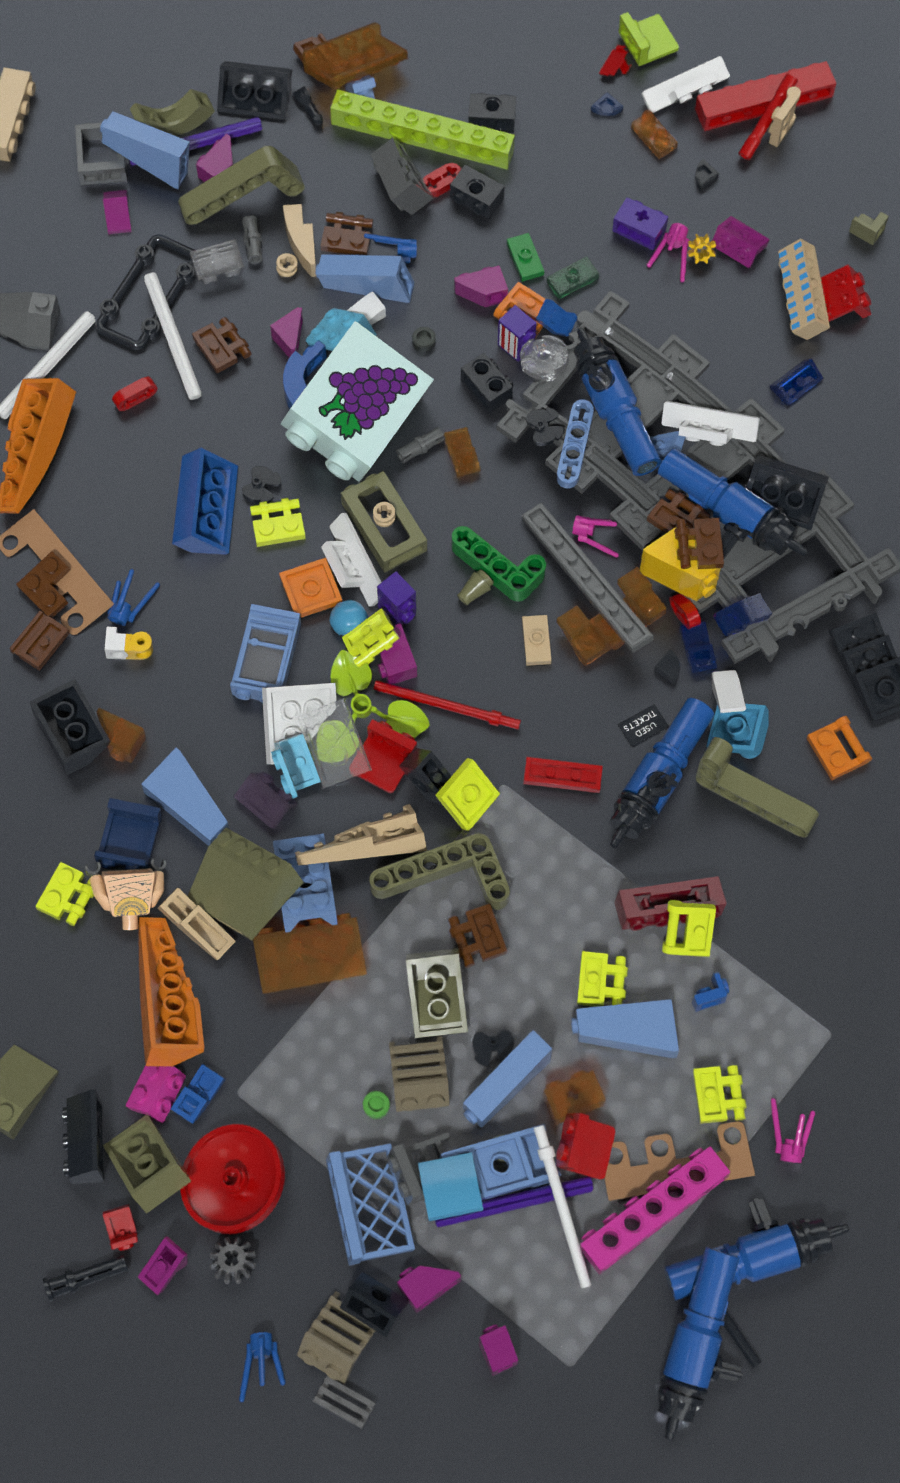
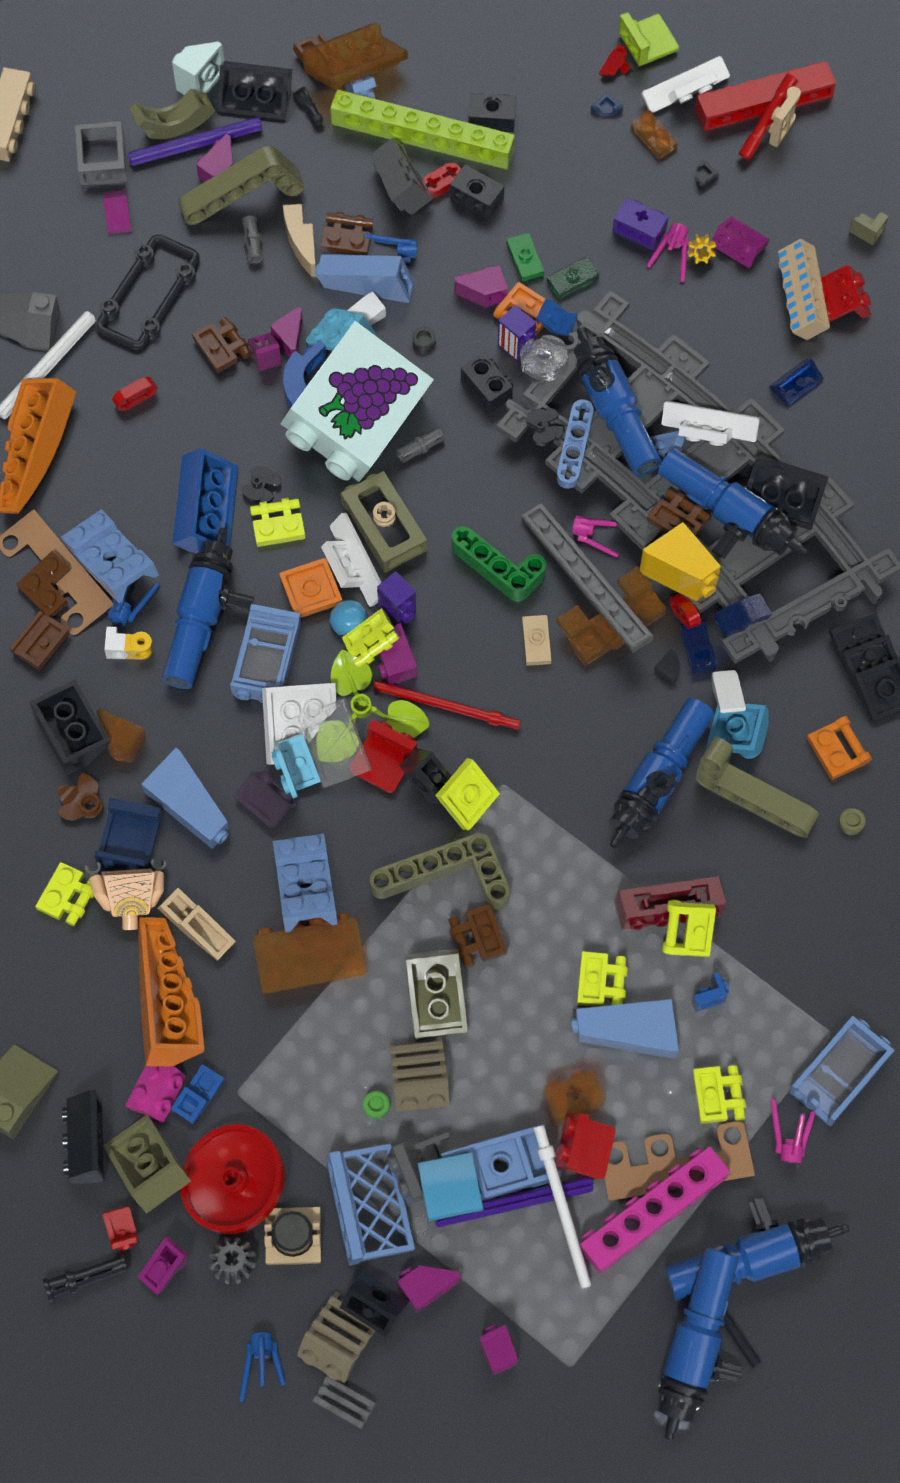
(78, 797): none -> reddish brown plate
(97, 541): none -> medium blue piece
(147, 147): medium blue slope -> none
(172, 336): white axle -> none
(198, 67): none -> light aqua slope
(200, 608): none -> blue piece
(216, 261): clear brick -> none
(242, 883): olive slope -> none
(265, 351): none -> magenta slope
(291, 270): tan bush -> none
(293, 1233): none -> piece
(380, 838): tan wedge -> none
(462, 452): clear orange slope -> none
(476, 586): olive cone -> none
(484, 1045): black piece -> none
(507, 1079): medium blue slope -> none
(563, 774): red plate -> none
(643, 725): black sticker -> none
(708, 543): reddish brown plate -> none
(842, 1070): none -> clear door
(852, 821): none -> olive tile

